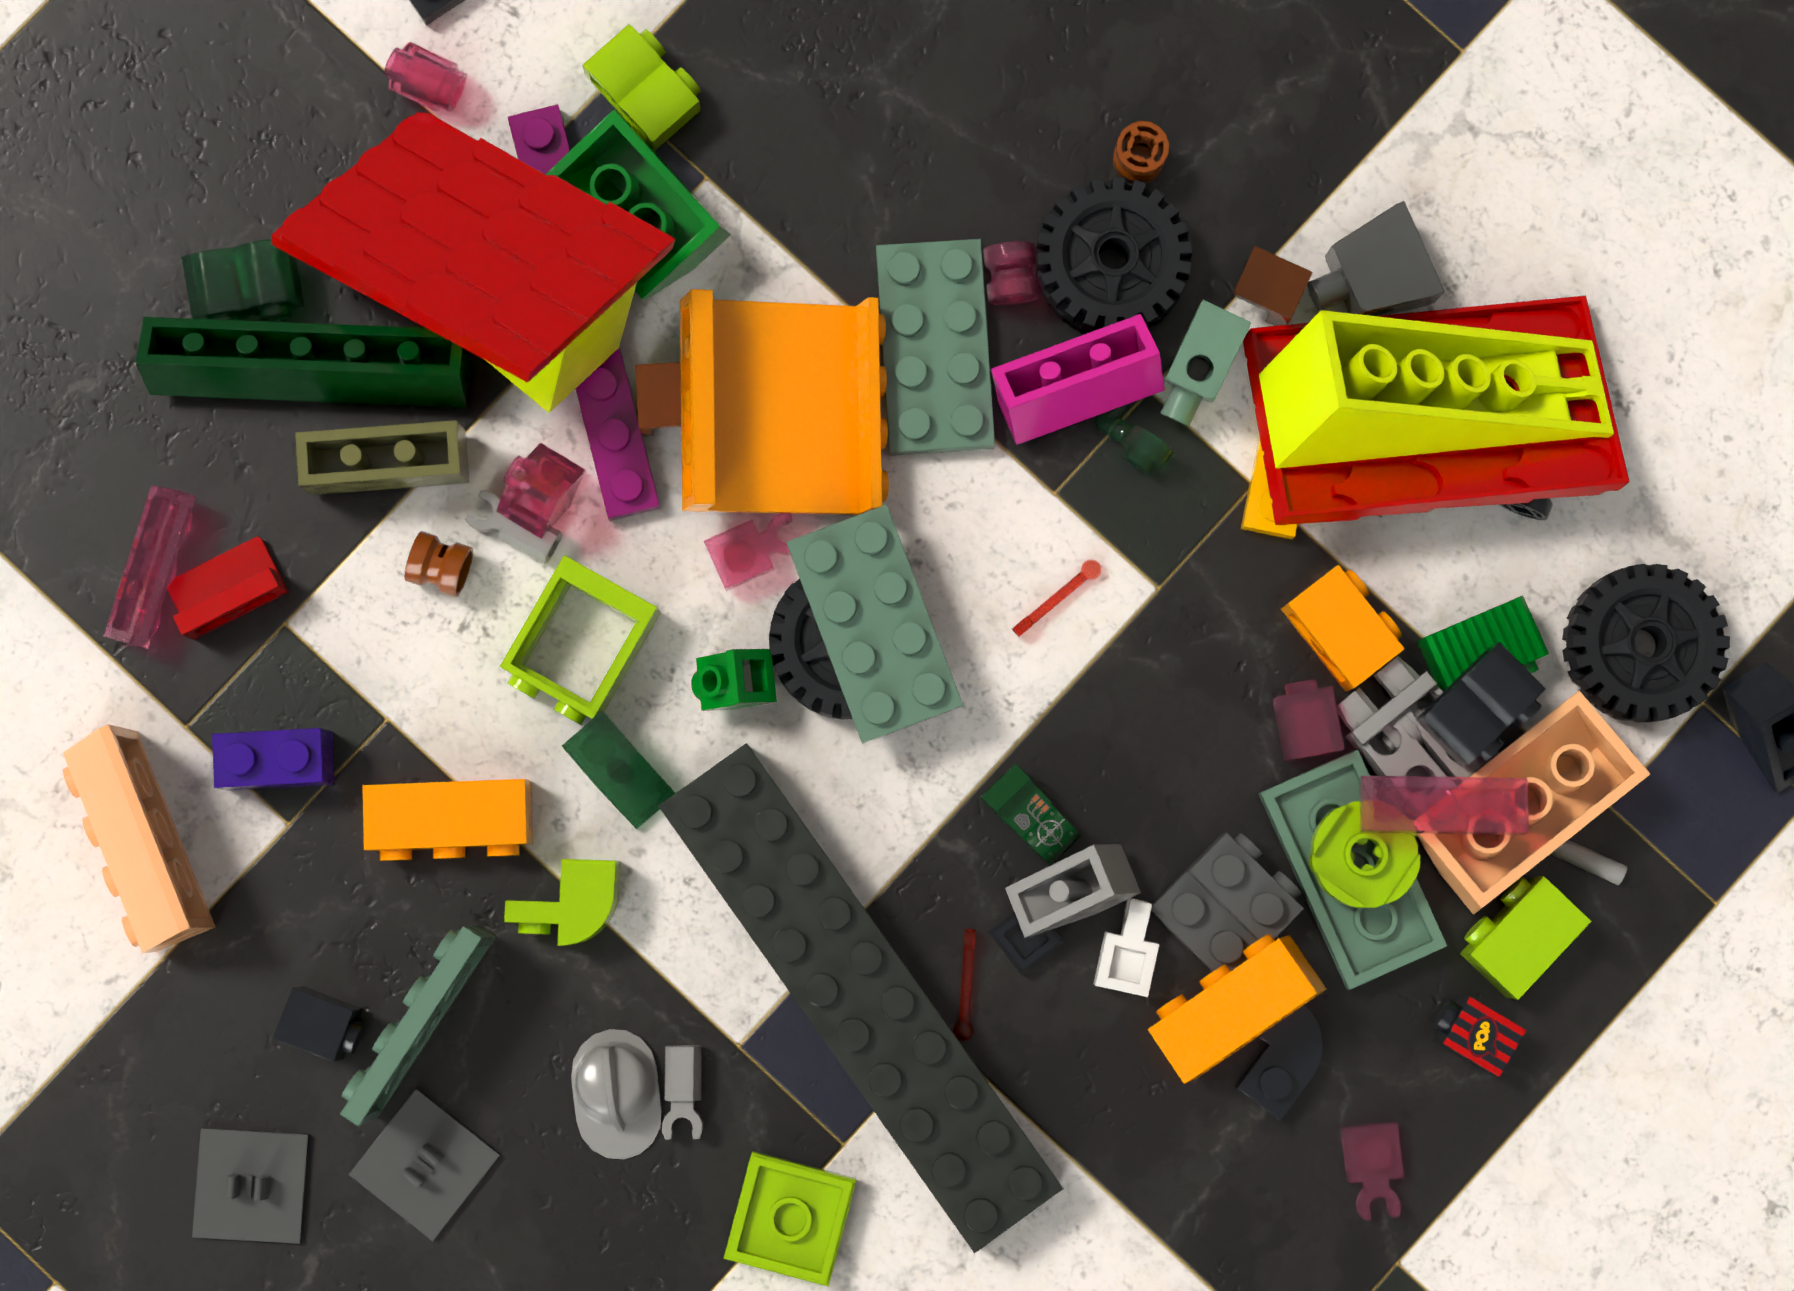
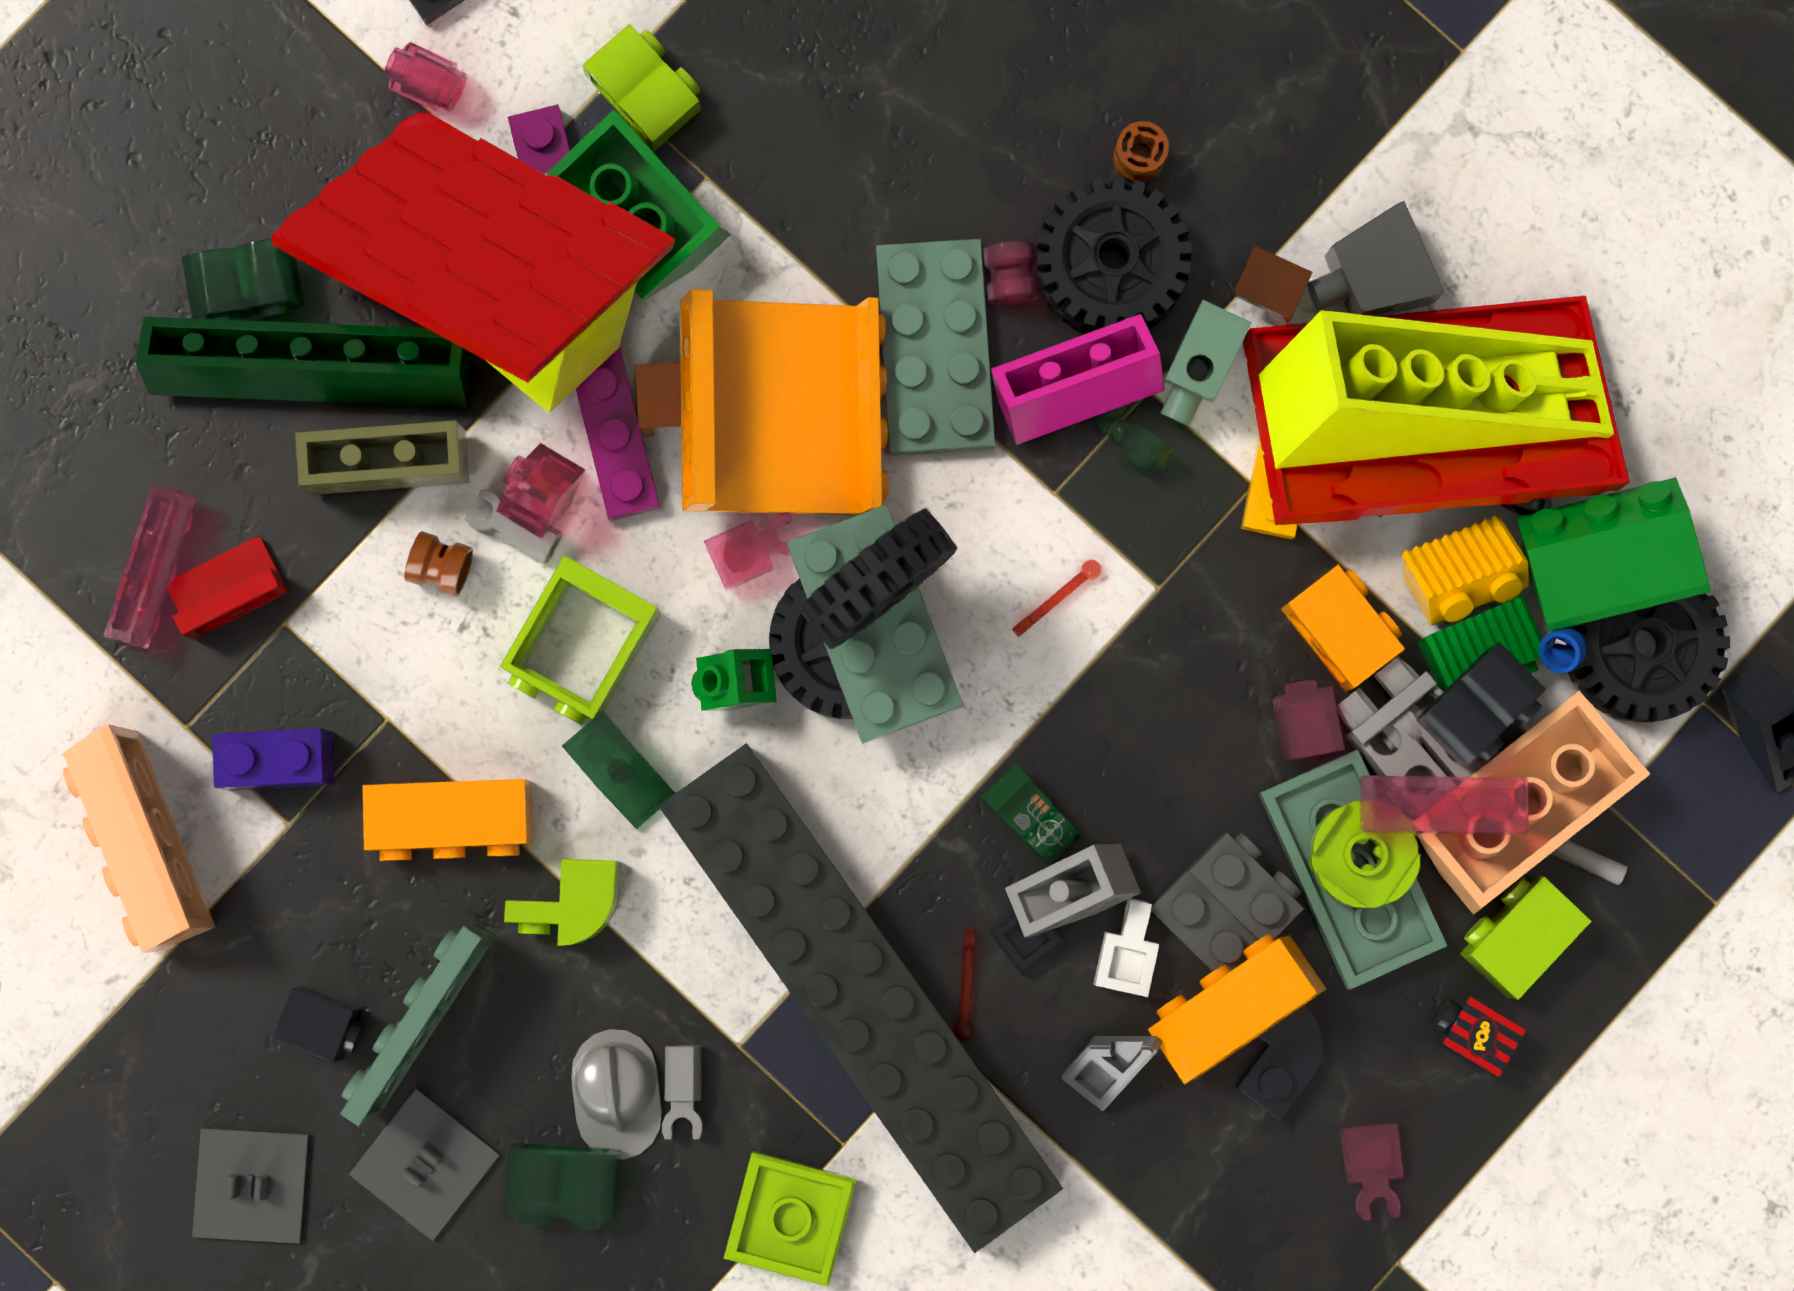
(562, 1183): none -> clear green brick
(878, 578): none -> black wheel
(1108, 1066): none -> dark grey tile
(1465, 571): none -> yellow brick
(1560, 657): none -> blue hinge
(1613, 554): none -> green slope

